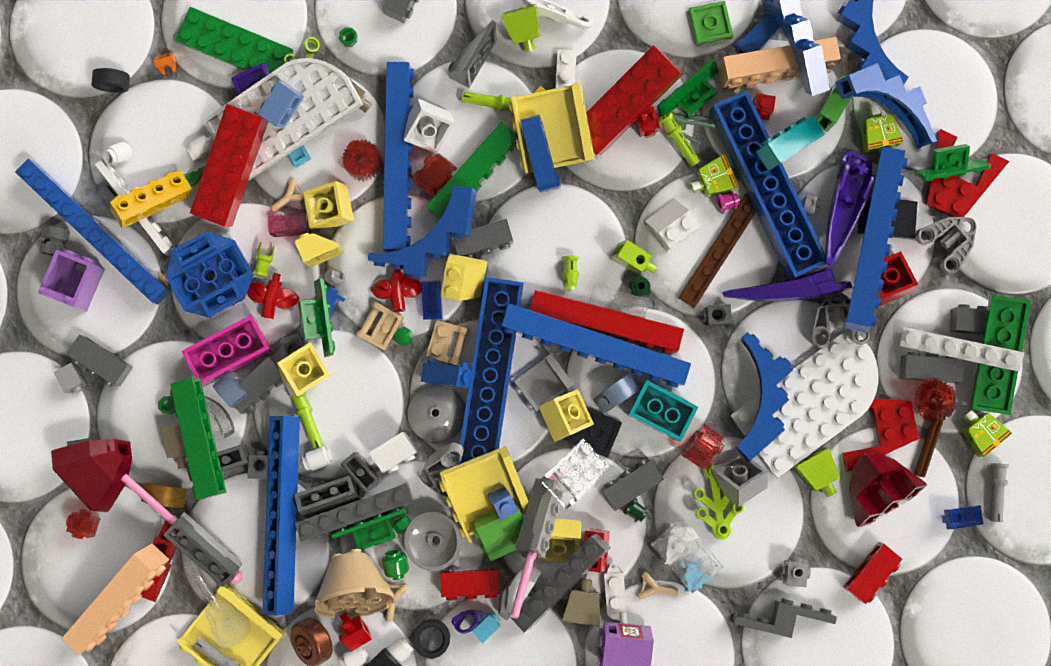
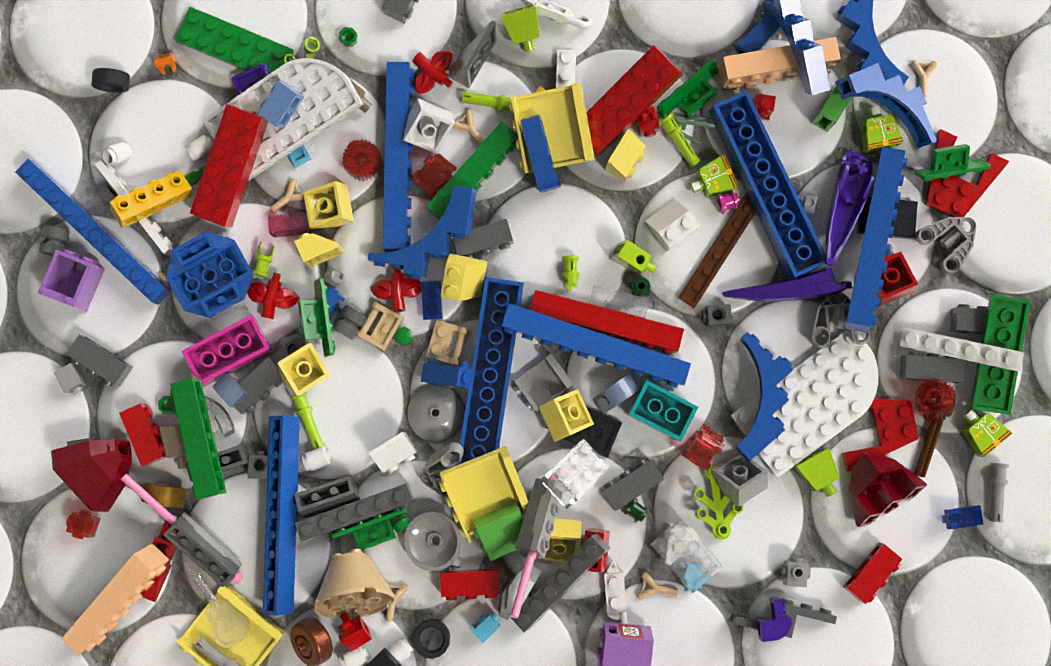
(143, 434): none -> red brick
(349, 322): none -> dark grey wheel
(361, 472): dark grey brick -> none
(395, 564): green head -> none
(432, 71): none -> red plant
(459, 618): dark purple piece -> none
(469, 127): none -> tan piece
(502, 503): brick -> none
(582, 605): dark tan torso -> none
(625, 156): none -> light yellow slope
(710, 23): bright green tile -> none
(777, 626): none -> dark purple brick
(789, 143): teal brick -> none
(923, 75): none -> tan piece

